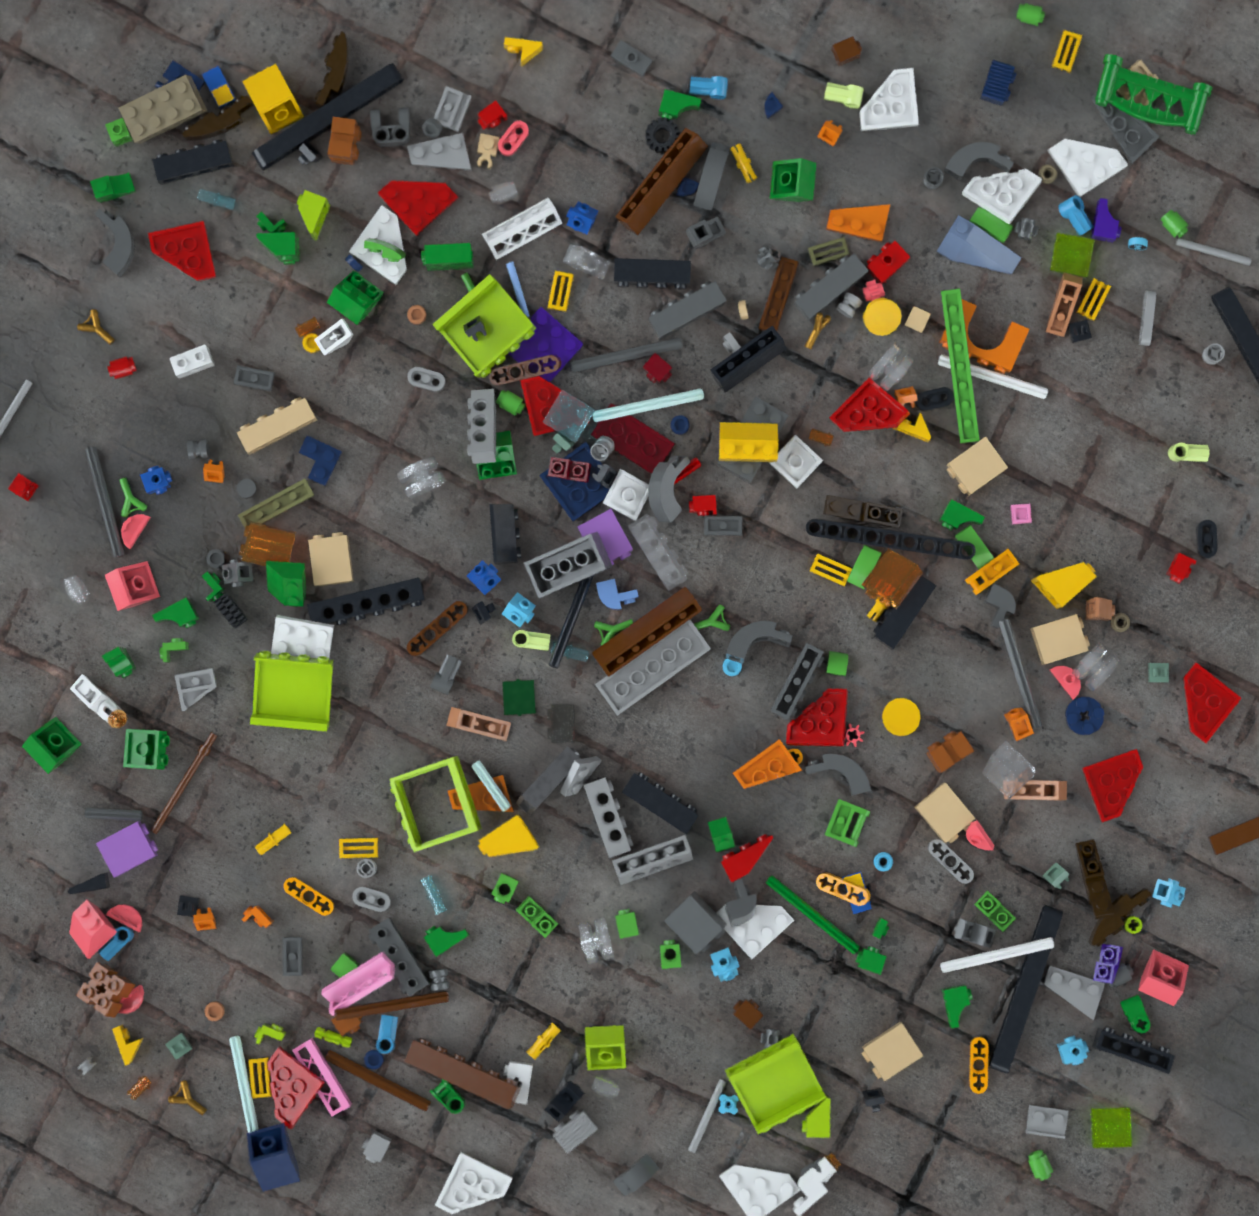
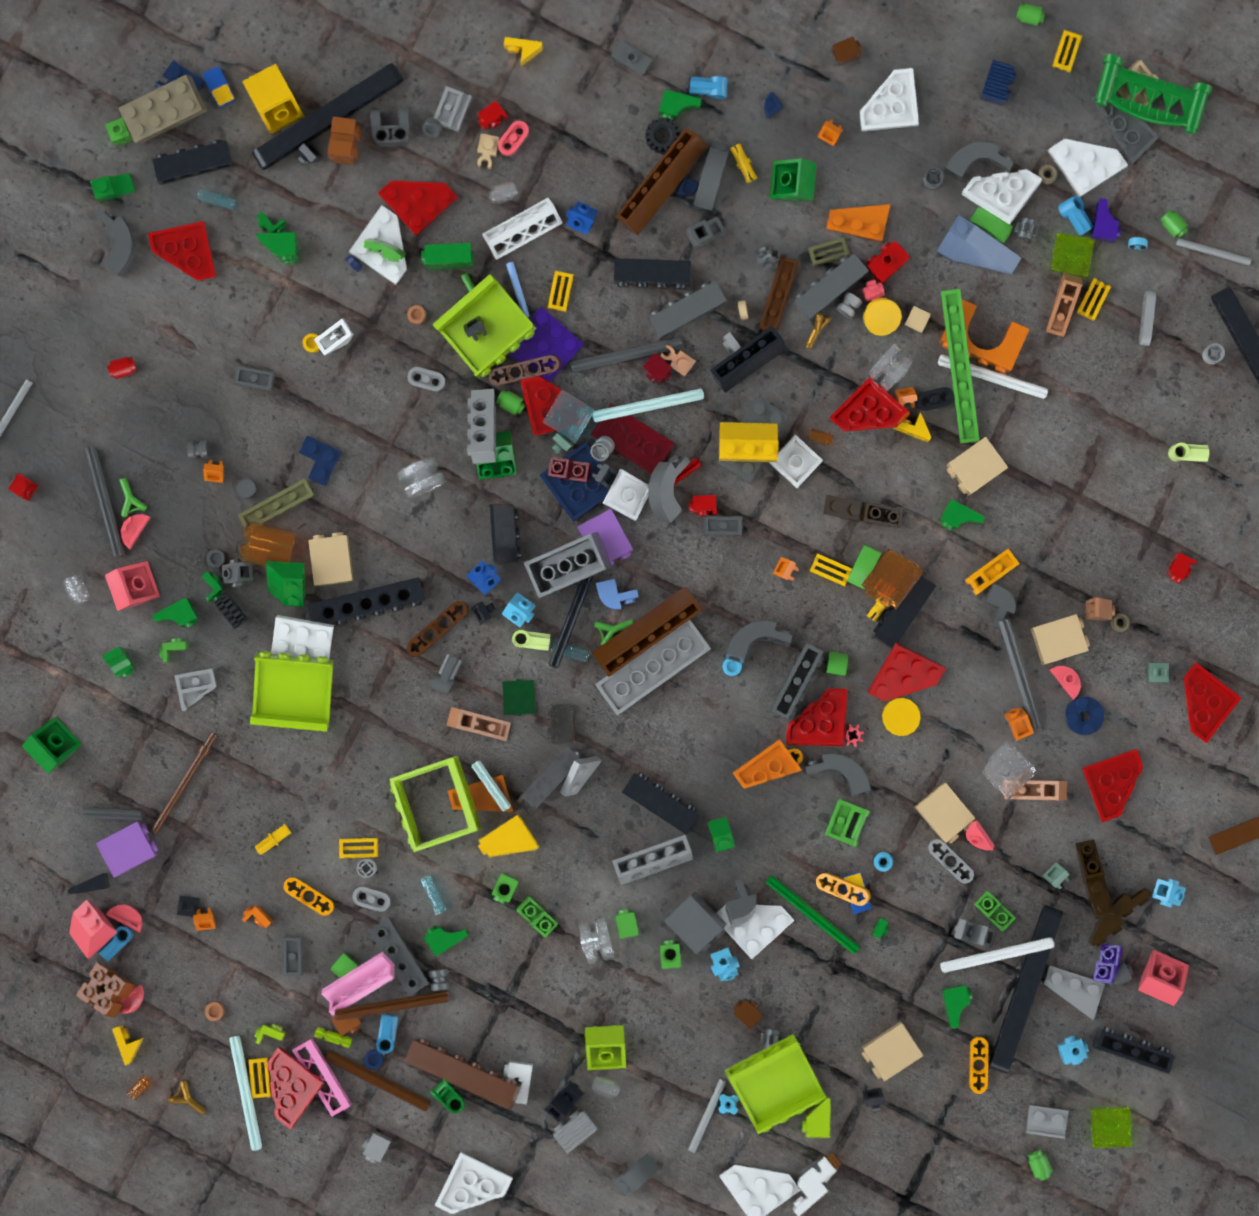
(87, 1065): light grey bush -> none
(96, 327): pearl gold piece -> none
(99, 702): white plate -> none
(146, 749): green plate -> none
(149, 480): blue brick -> none
(179, 1046): sand green tile -> none
(192, 361): white brick -> none
(213, 126): dark brown slope -> none
(272, 1157): dark blue slope -> none
(276, 426): tan brick -> none
(307, 327): clear orange pin -> none
(313, 211): lime slope -> none
(337, 64): dark brown slope -> none
(354, 297): green slope -> none
(443, 152): light grey wing -> none
(543, 1041): yellow pin -> none
(586, 261): clear arch -> none
(612, 847): light grey brick -> none
(657, 552): clear brick -> none
(679, 361): none -> nougat plate
(679, 425): dark blue tile -> none
(712, 621): bright green piece -> none
(742, 862): red slope -> none
(784, 569): none -> orange tile
(848, 95): yellowish green piece -> none
(871, 960): green brick -> none
(899, 543): black beam -> none
(904, 674): none -> red plate
(950, 751): dark orange brick -> none
(982, 554): bright green slope -> none
(1021, 514): bright pink tile -> none
(1064, 583): yellow slope -> none
(1079, 331): black tile -> none
(1094, 665): clear wheel -> none
(1134, 1010): green piece -> none
(1137, 928): lime bush -> none
(1208, 539): black plate -> none

